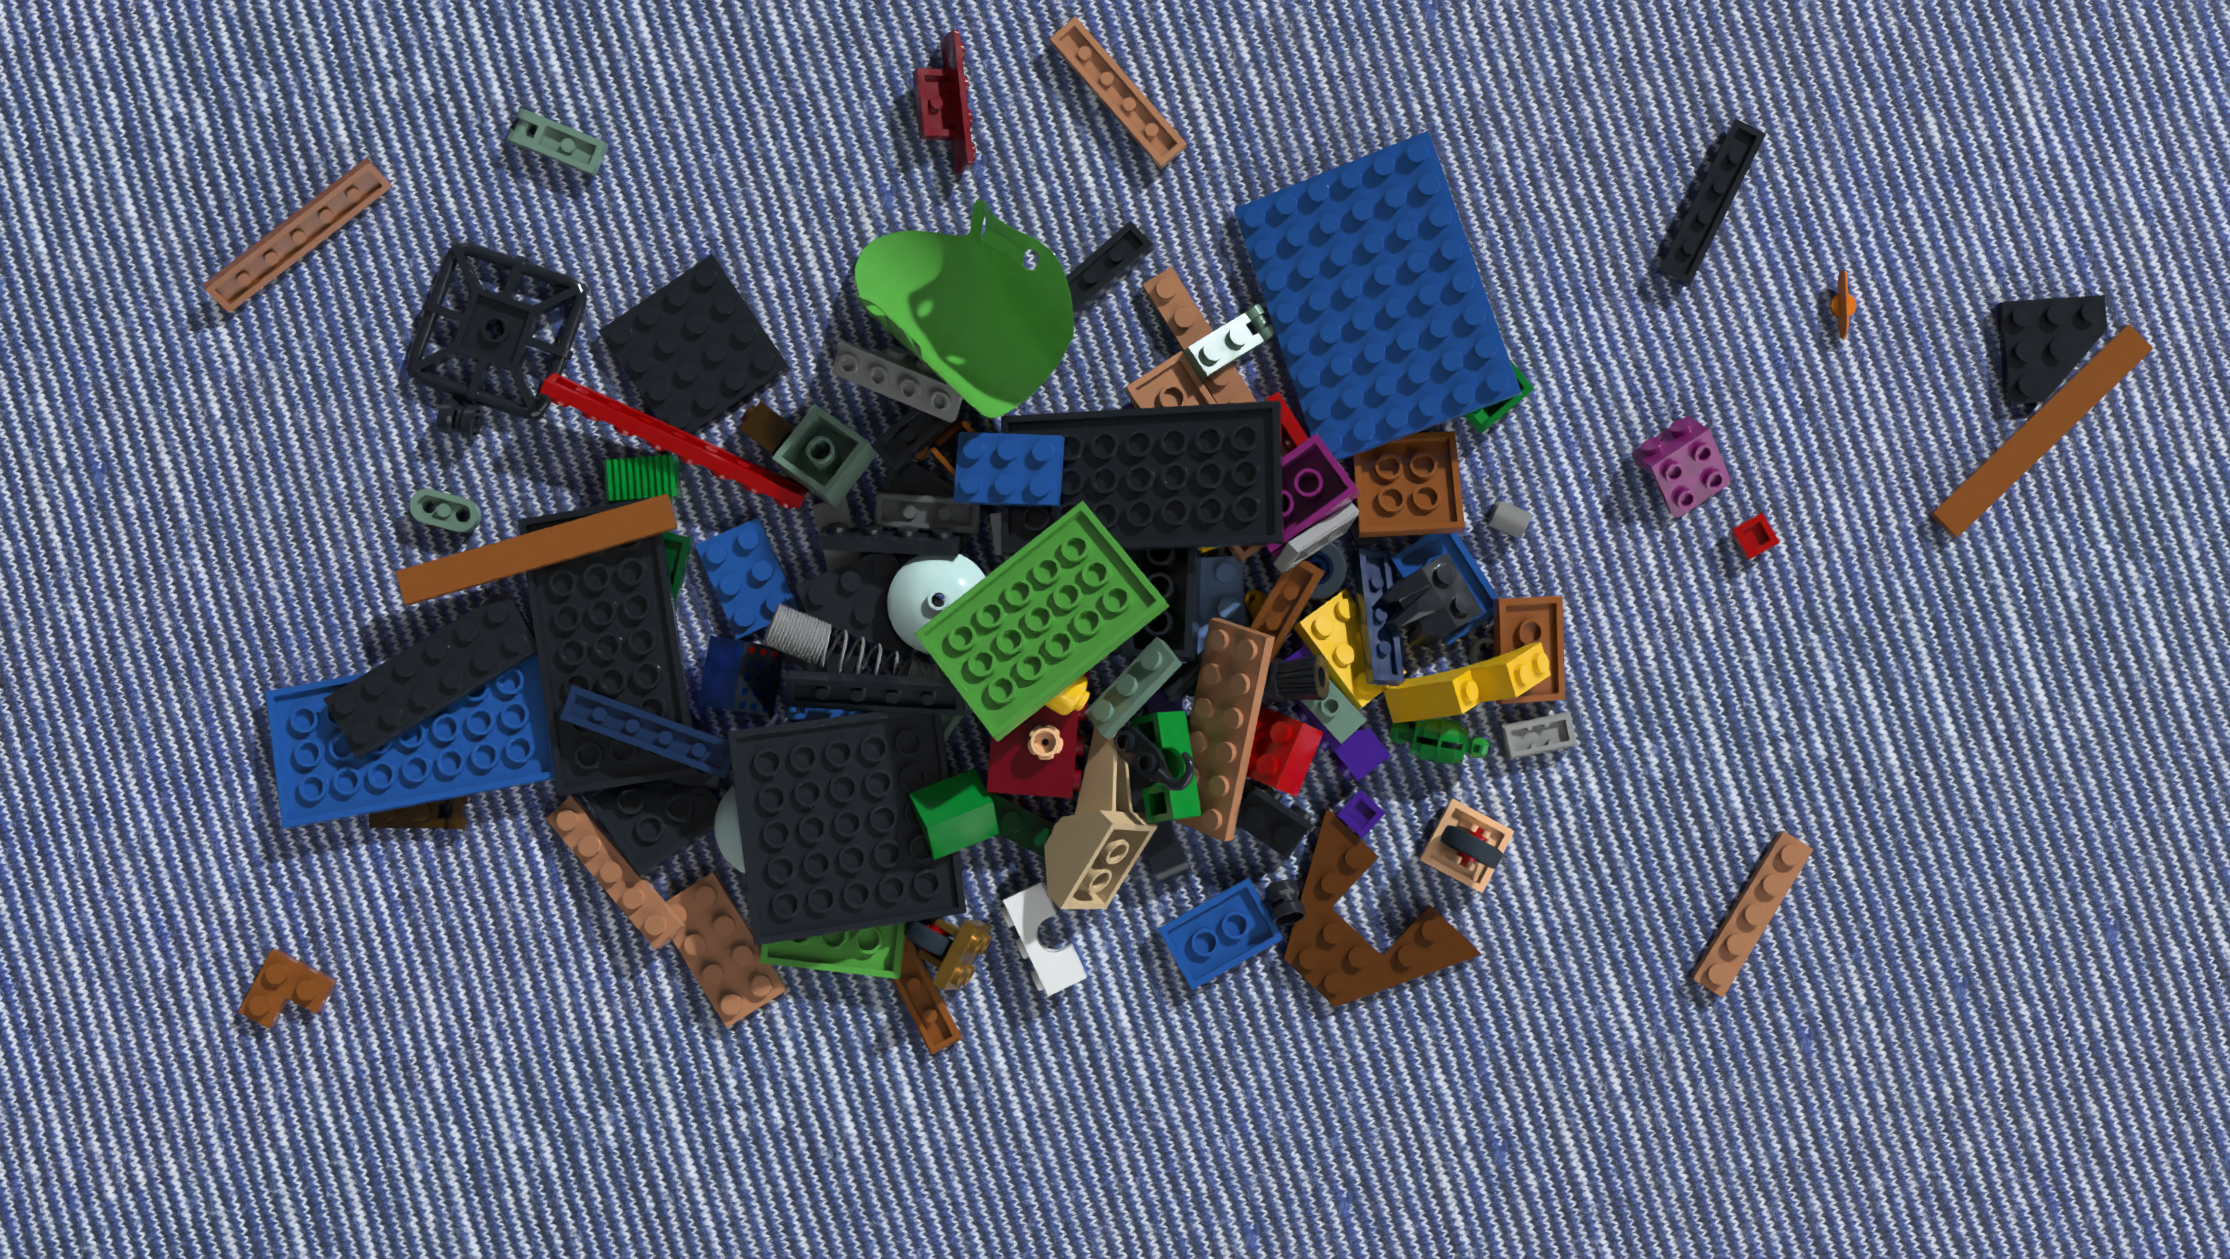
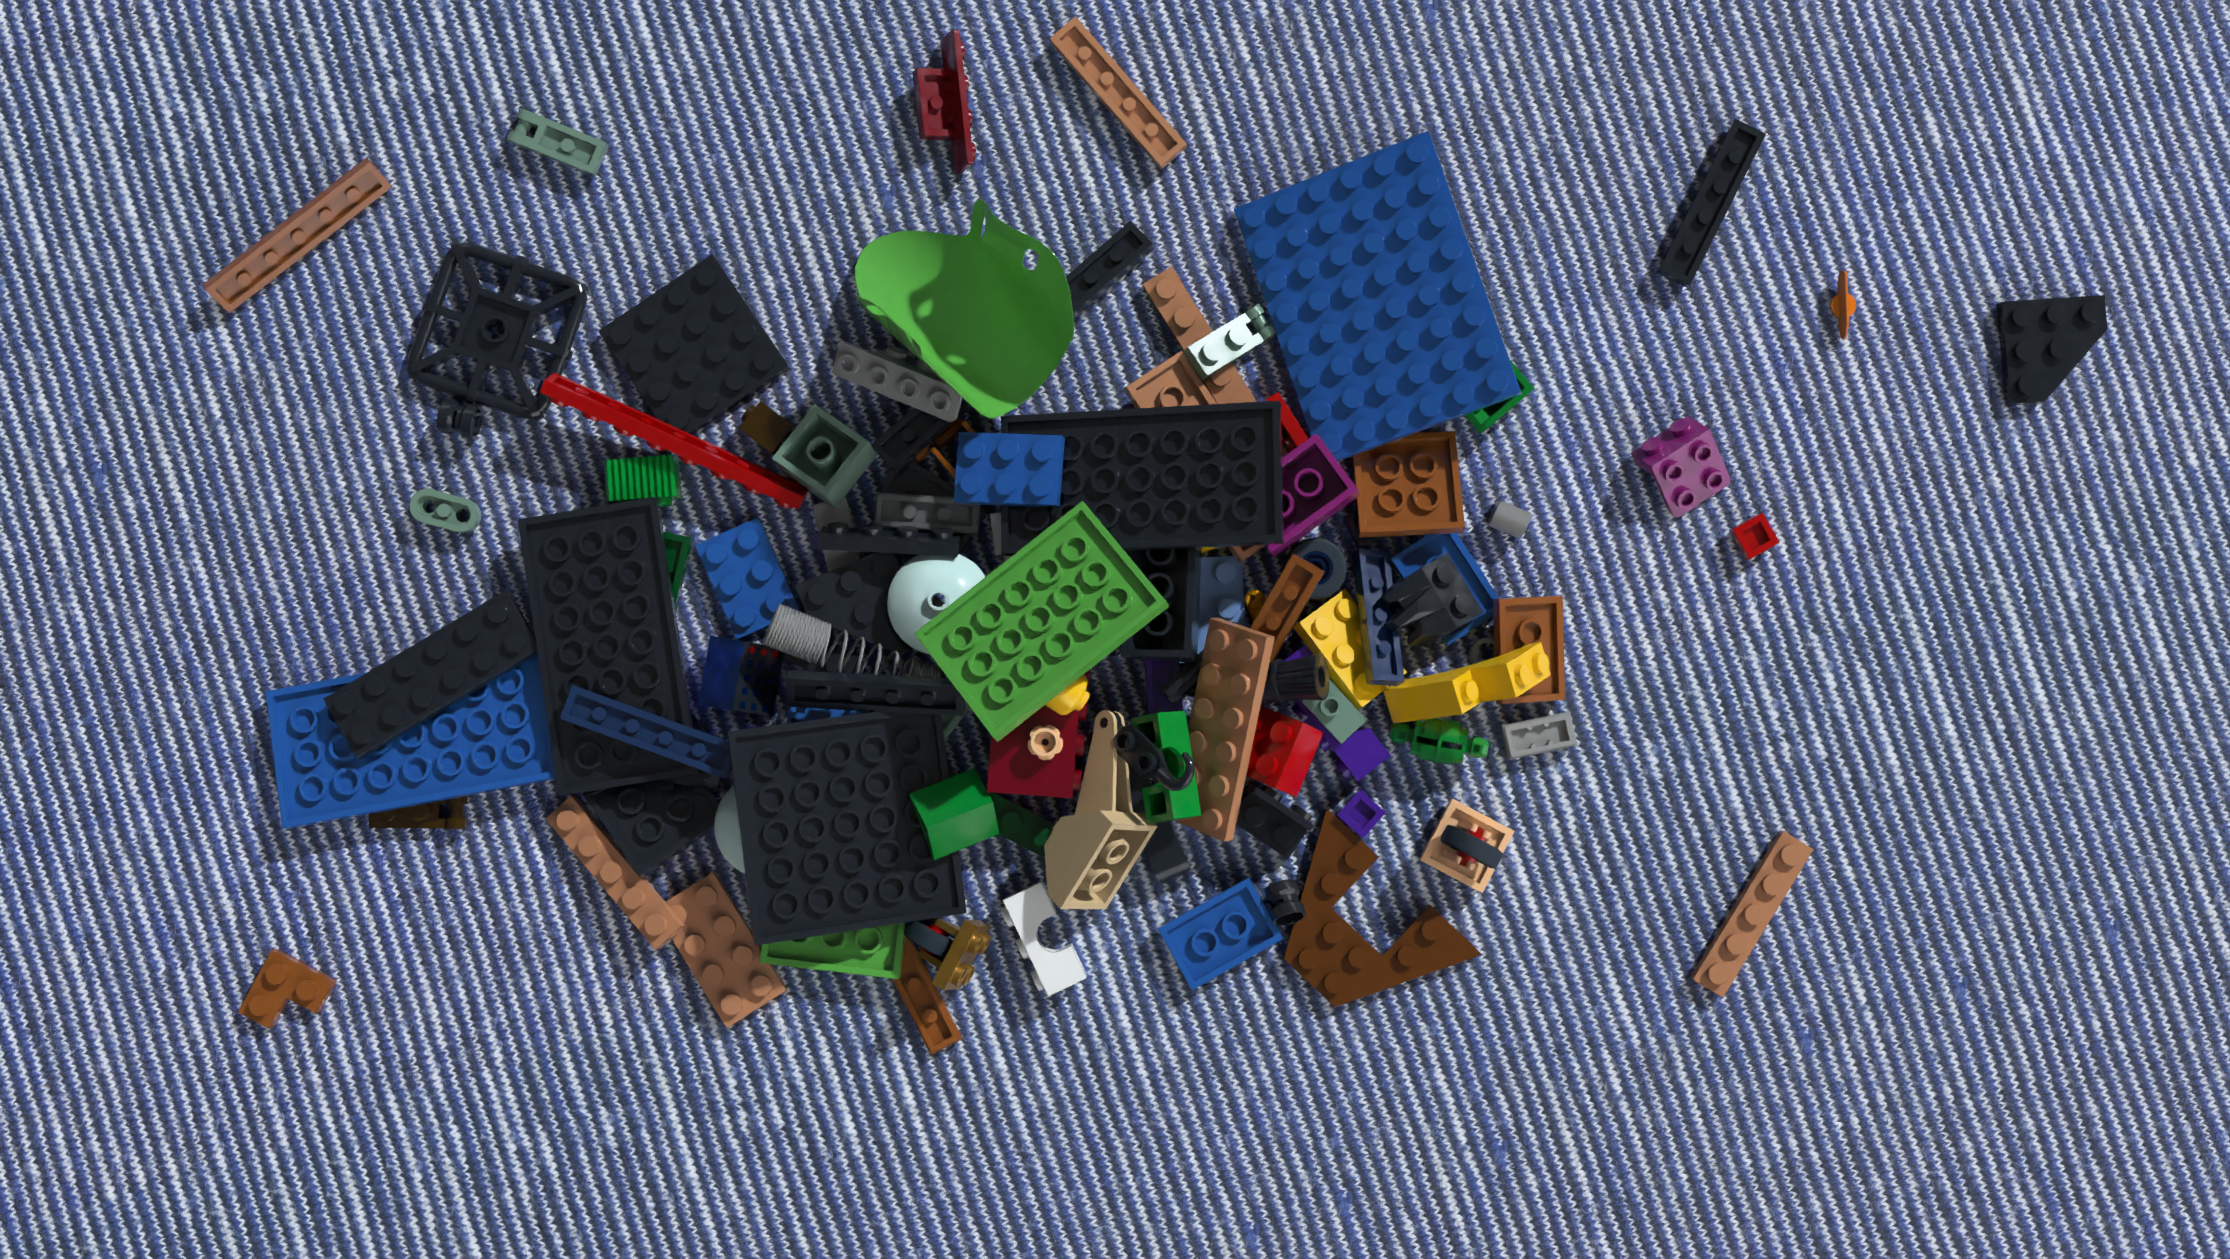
(536, 549): dark orange tile -> none
(1133, 688): sand green plate -> none
(1316, 537): light grey tile -> none
(2041, 431): dark orange tile -> none

